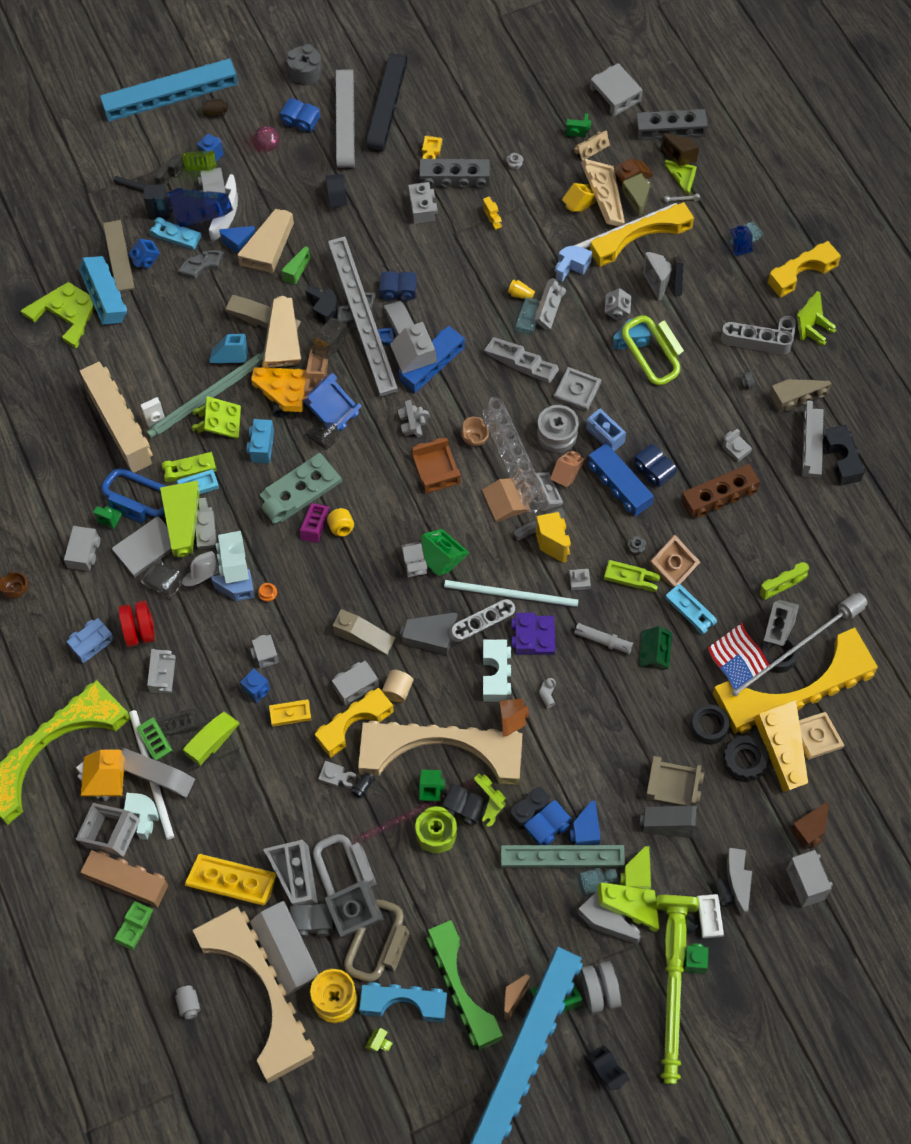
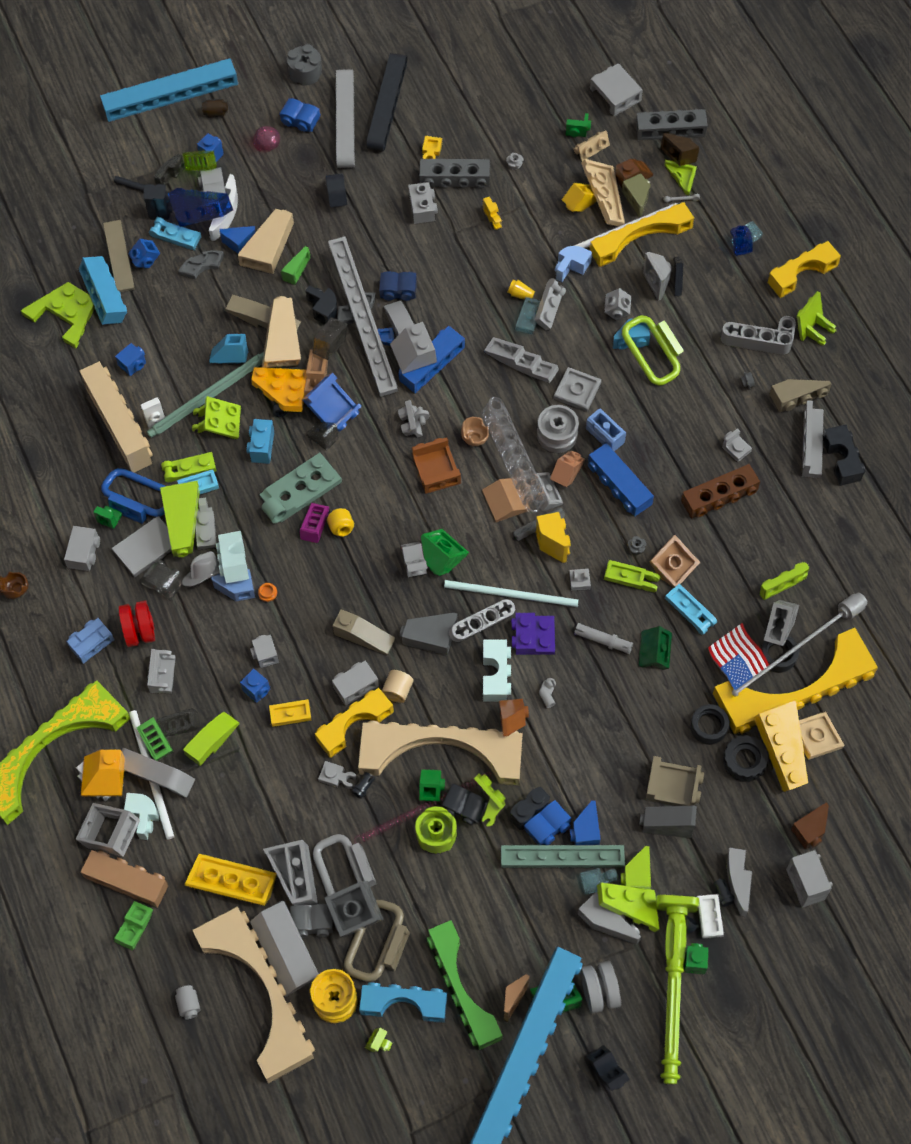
(131, 359): none -> blue brick
(655, 465): dark blue brick -> none

